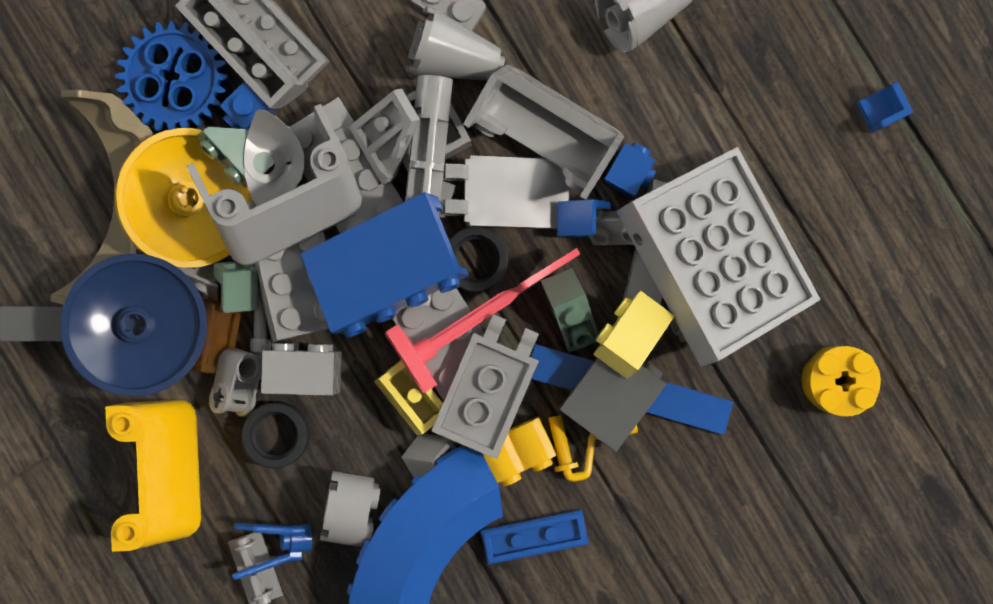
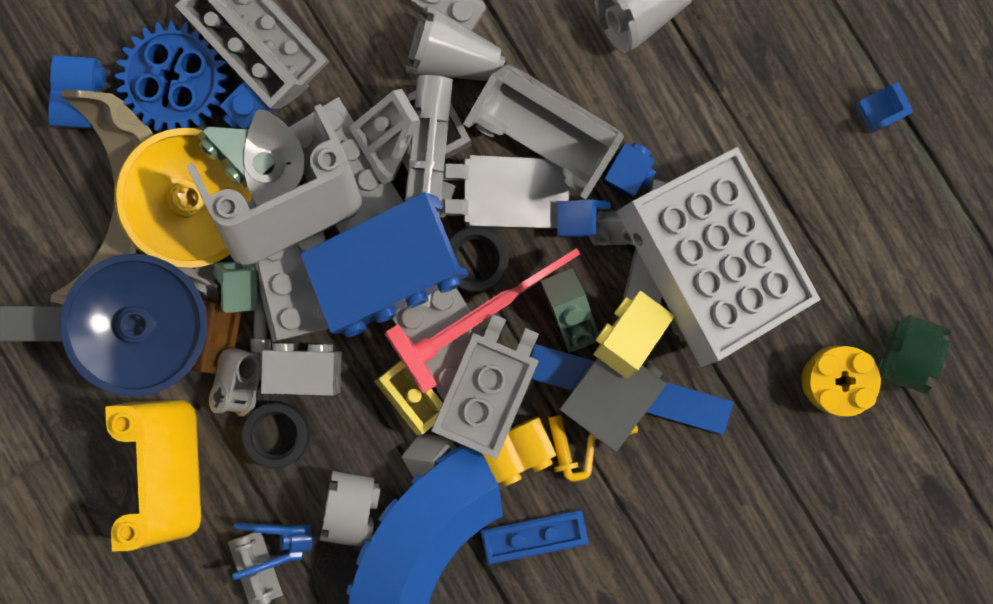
(73, 74): none -> blue brick
(915, 353): none -> clear green brick

